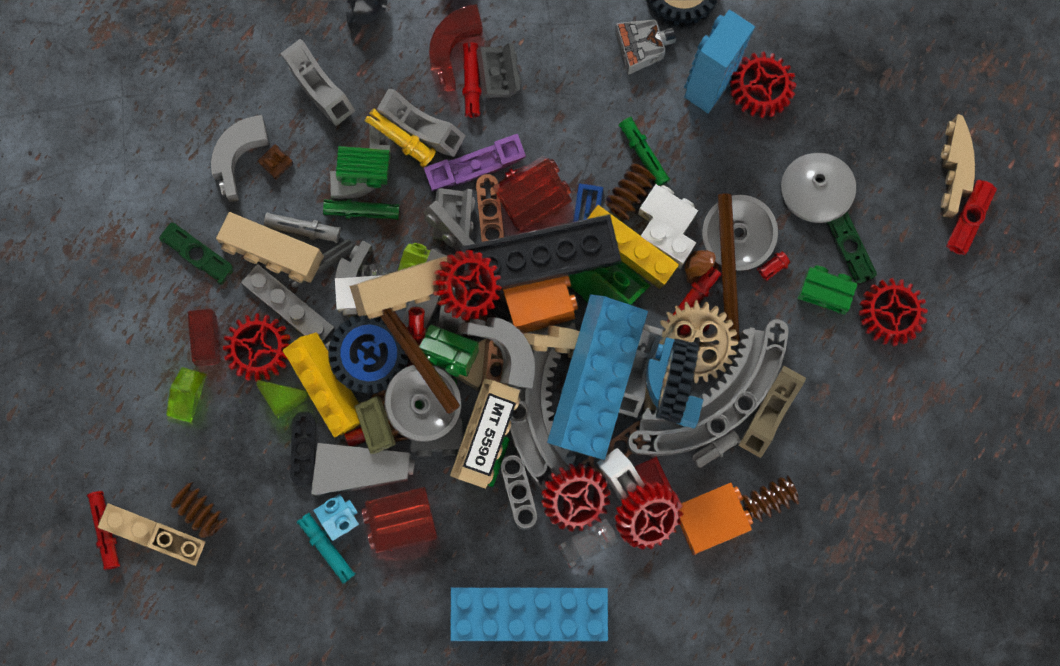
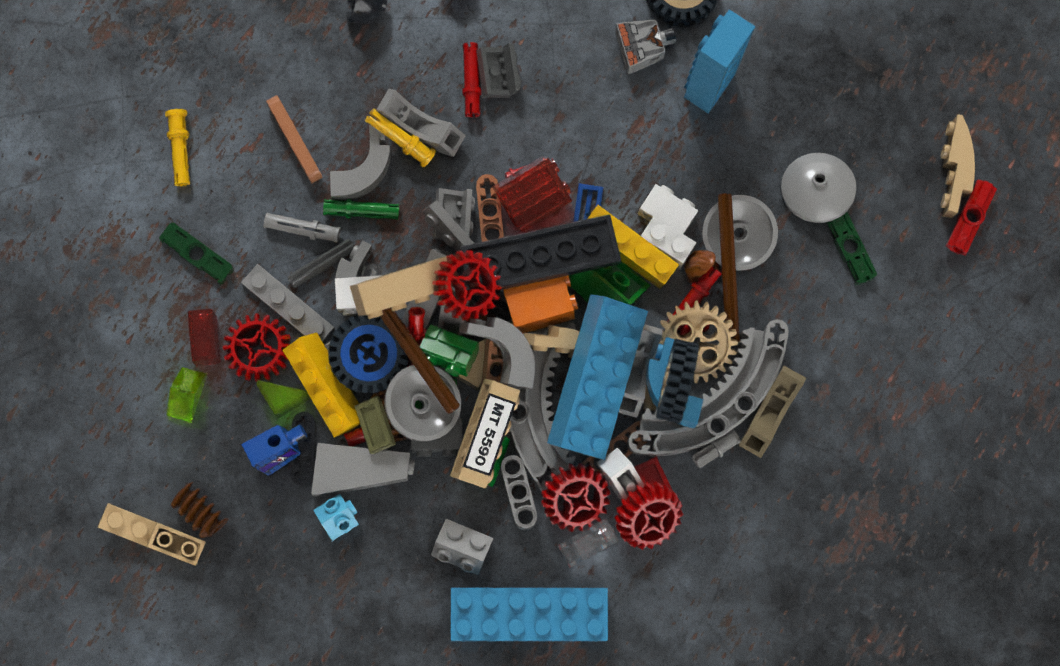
(105, 539): red pin -> none
(178, 135): none -> yellow pin
(234, 142): light grey arch -> none
(270, 248): tan brick -> none
(274, 448): none -> blue torso
(275, 161): reddish brown tile -> none
(294, 139): none -> nougat beam
(316, 83): light grey arch -> none
(325, 547): teal pin -> none
(362, 166): green brick -> none
(399, 520): clear red brick -> none
(413, 255): lime bracket -> none
(451, 30): clear red arch -> none
(461, 547): none -> light grey bracket
(474, 165): medium lavender slope -> none
(629, 190): reddish brown piece -> none
(638, 143): green pin -> none
(714, 518): orange brick -> none
(766, 104): red gear -> none
(771, 498): reddish brown piece -> none
(774, 265): red pin -> none
(827, 289): green brick -> none
(903, 311): red gear -> none

